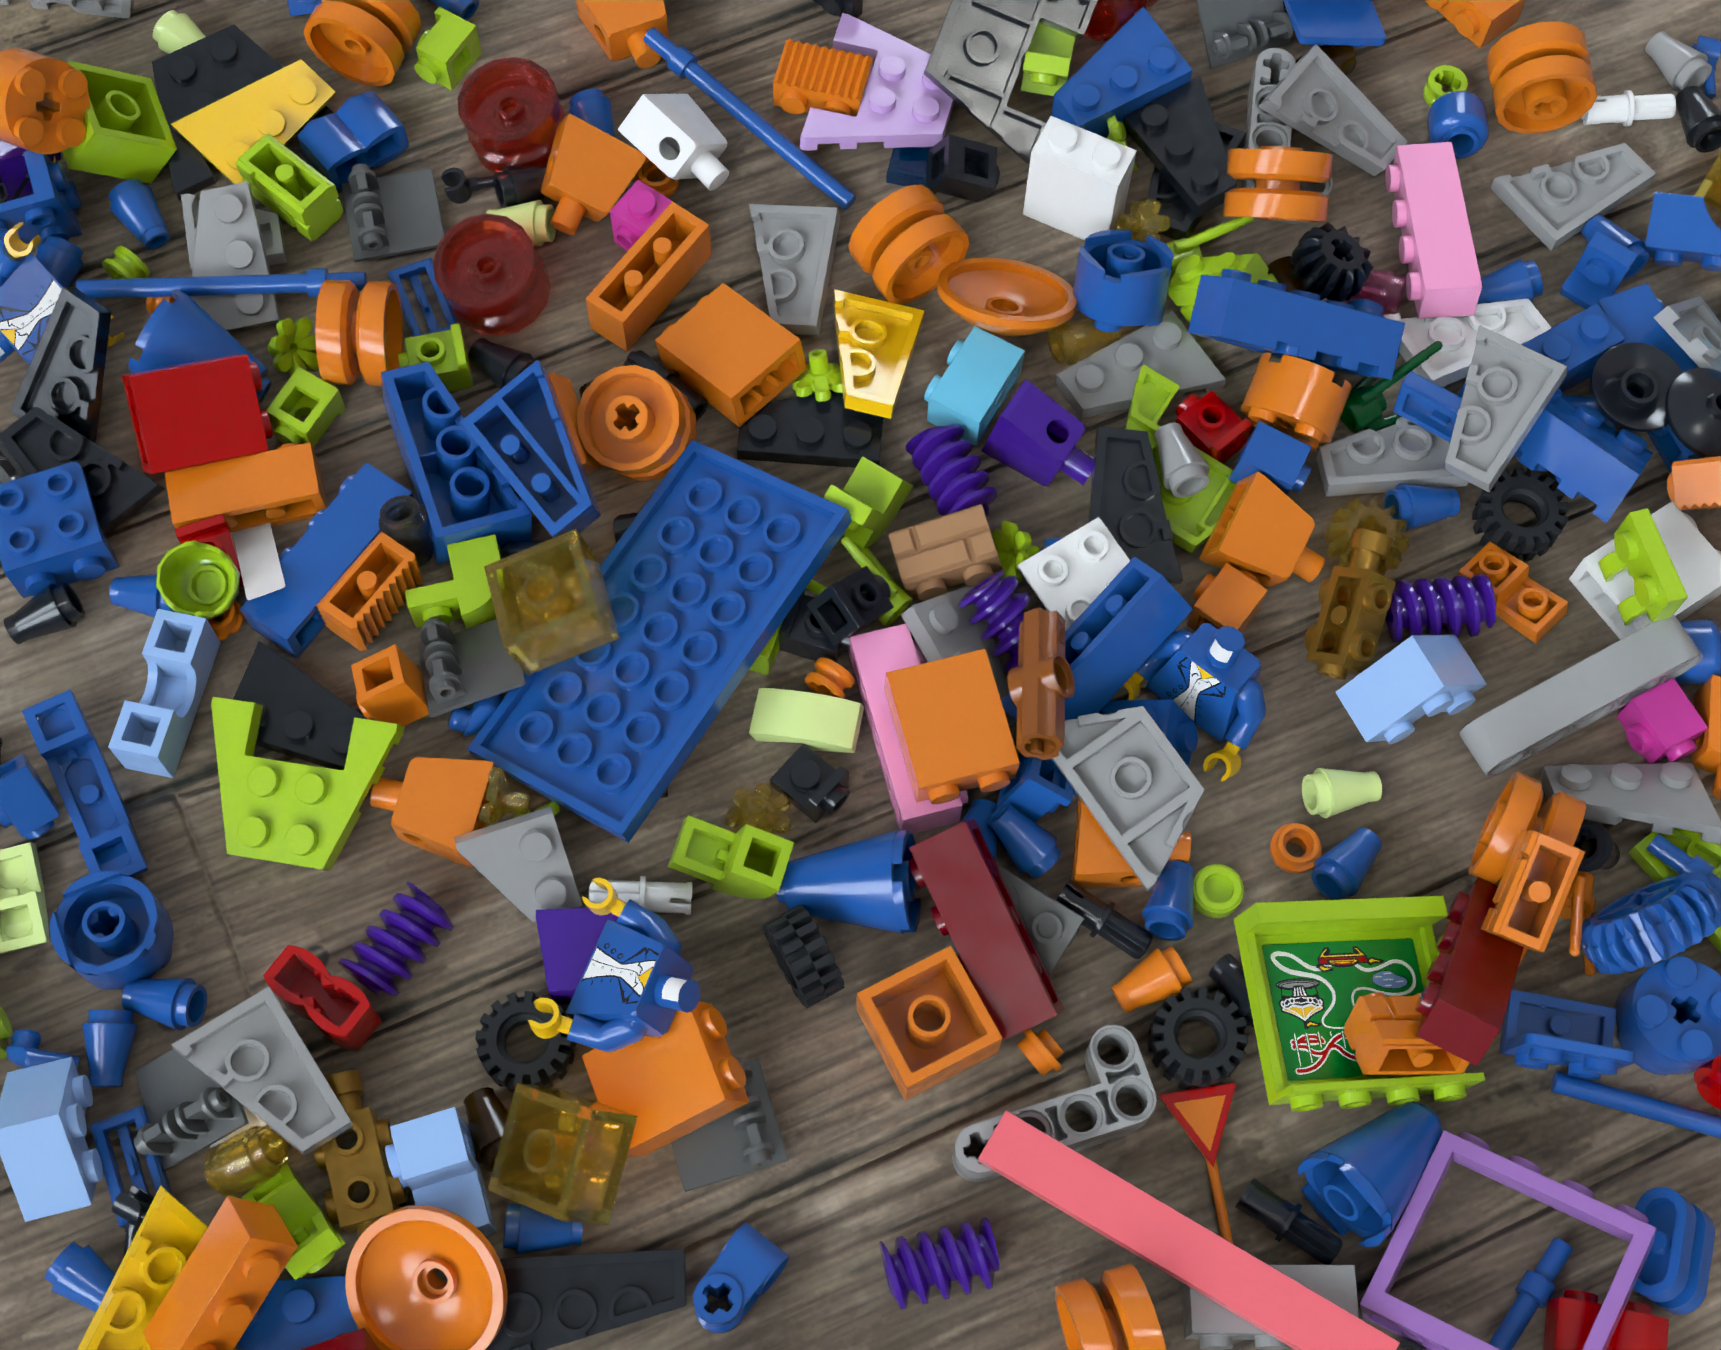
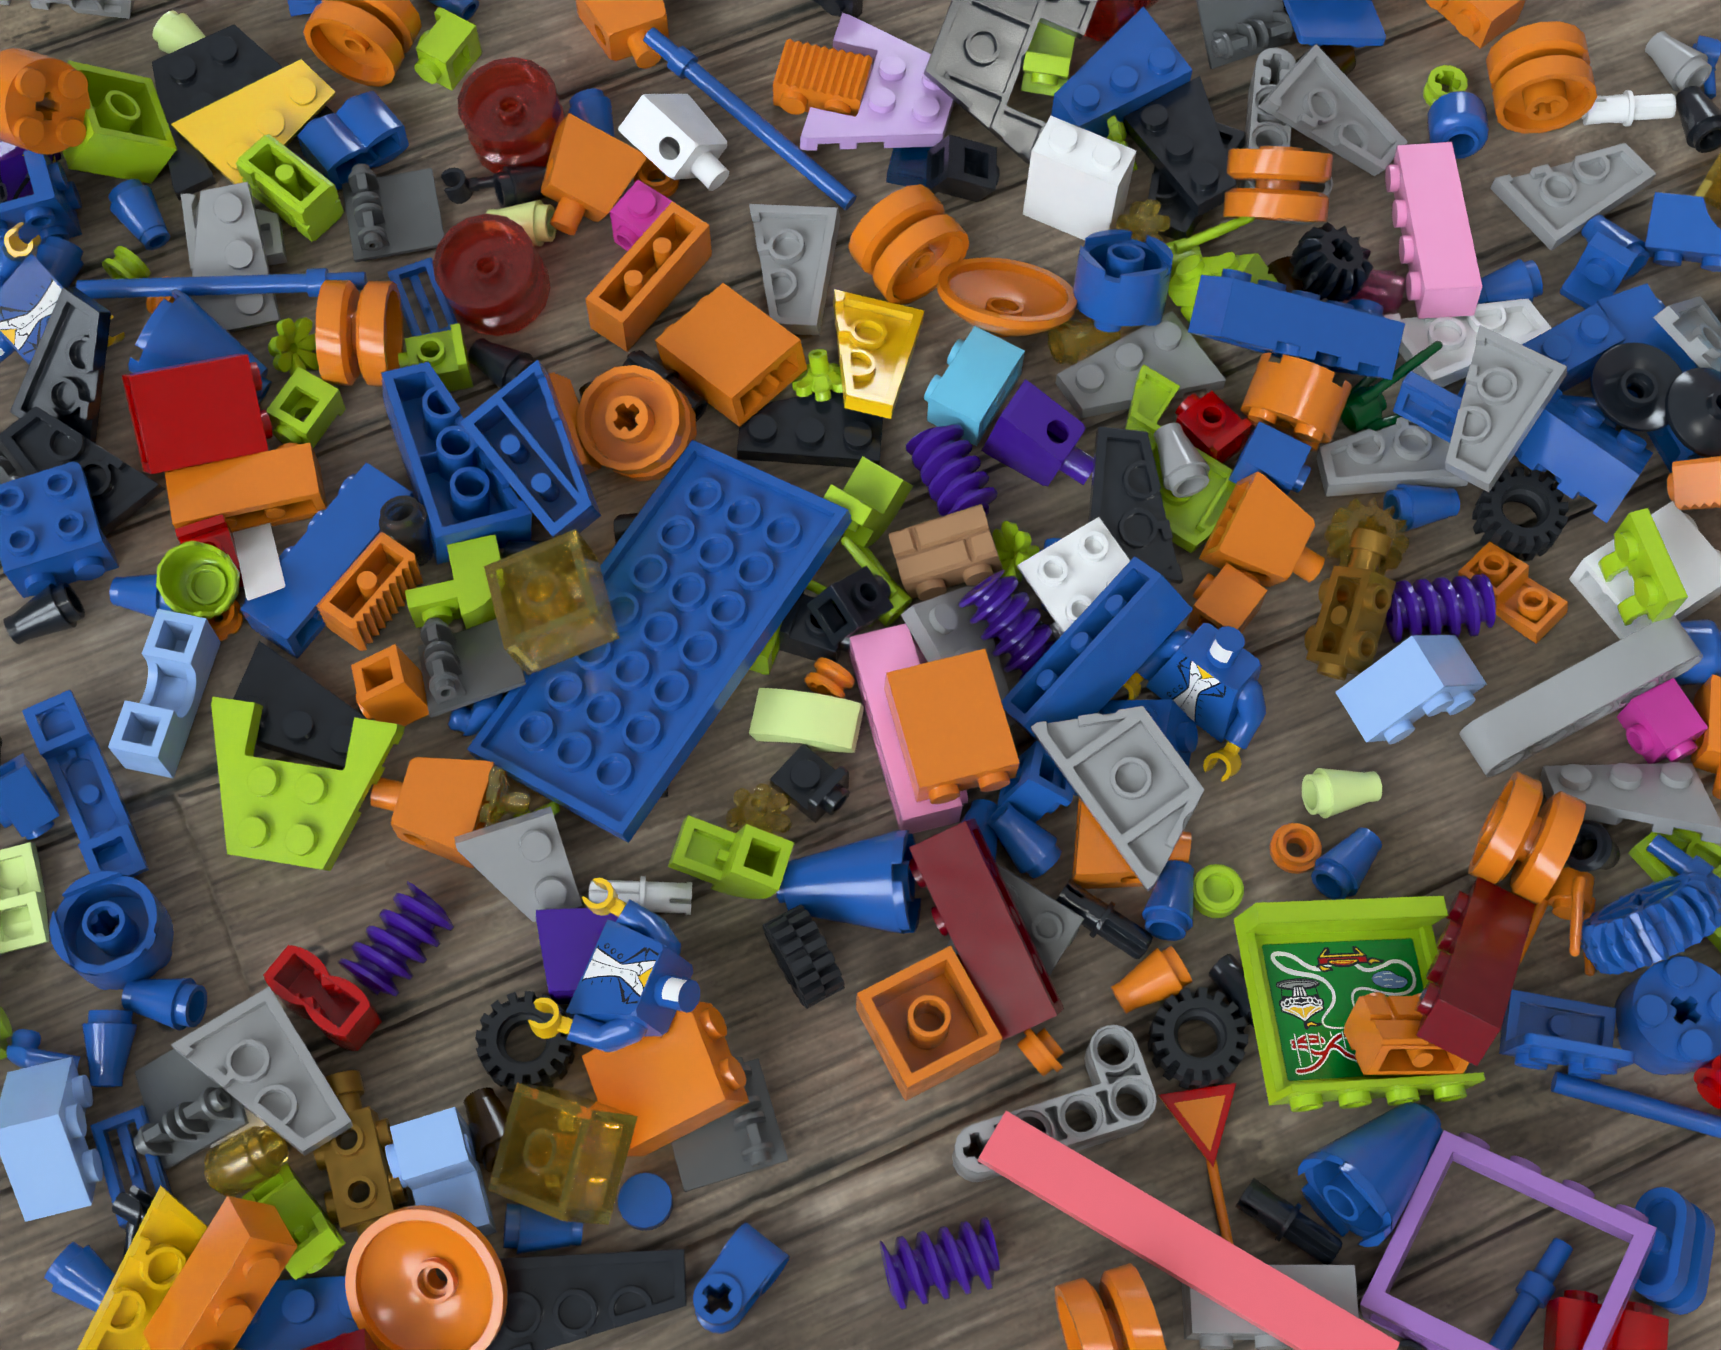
(645, 1201): none -> blue tile
(1041, 684): dark orange piece -> none
(1533, 890): orange brick -> none

